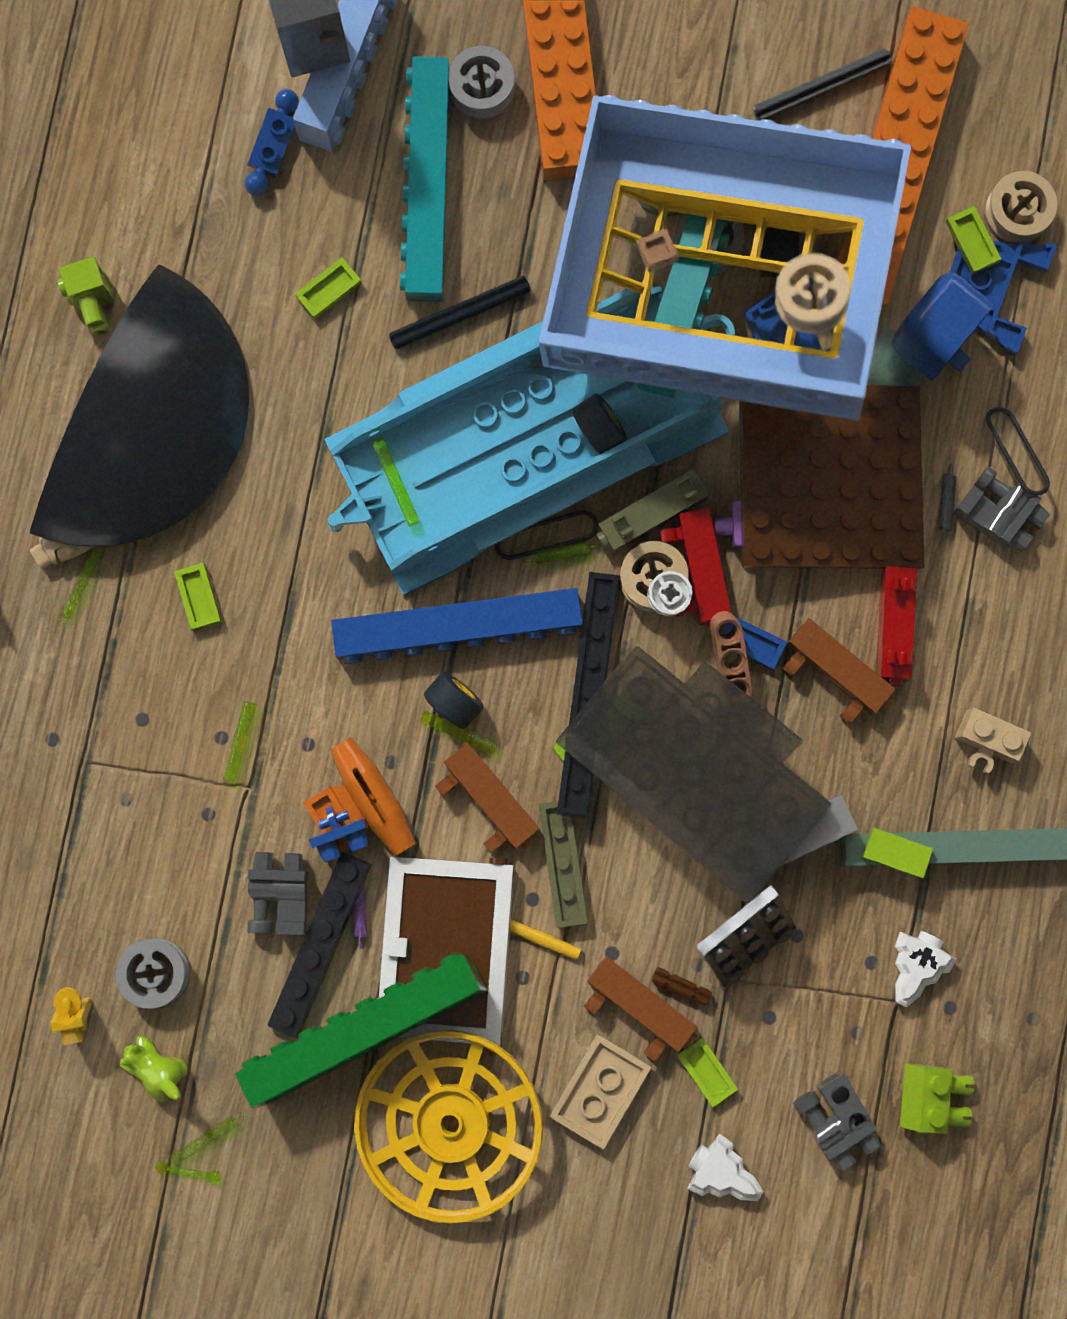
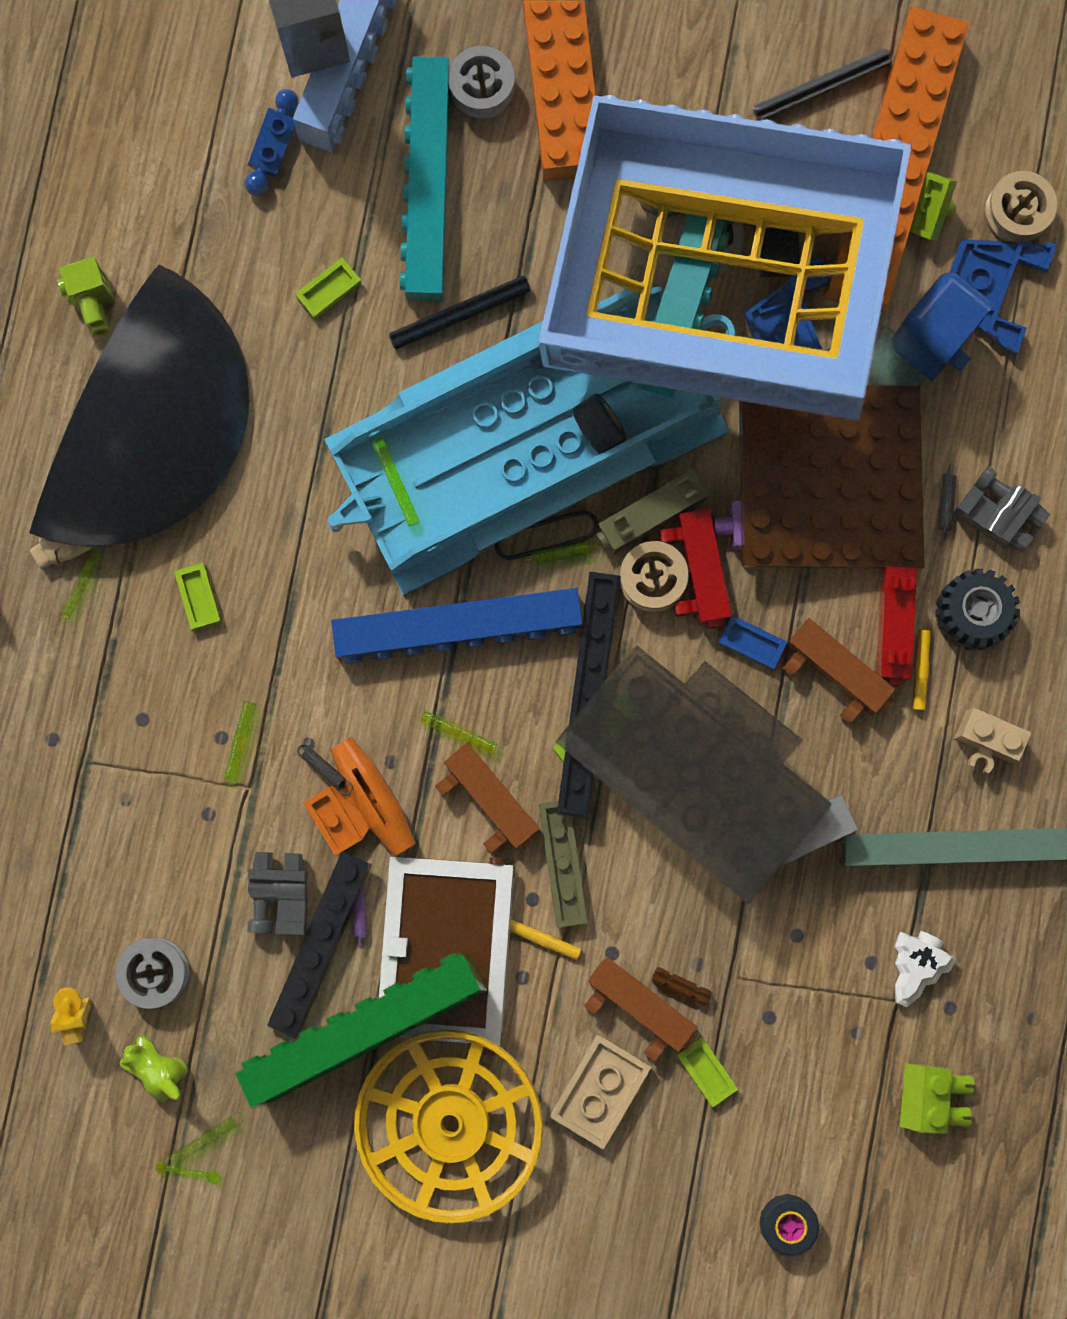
(323, 768): none -> dark grey piece
(326, 842): blue hips -> none
(453, 700): black wheel -> none
(657, 250): medium nougat tile -> none
(669, 593): white wheel -> none
(722, 1172): white rock -> none
(731, 642): nougat beam -> none
(747, 937): black plate -> none
(797, 1232): none -> black wheel
(829, 284): tan wheel -> none
(847, 1124): dark grey hips -> none
(897, 852): lime tile -> none
(922, 670): none -> yellow piece
(933, 206): none -> lime tile
(973, 240): lime tile -> none
(977, 609): none -> black wheel
(1028, 446): black piece -> none

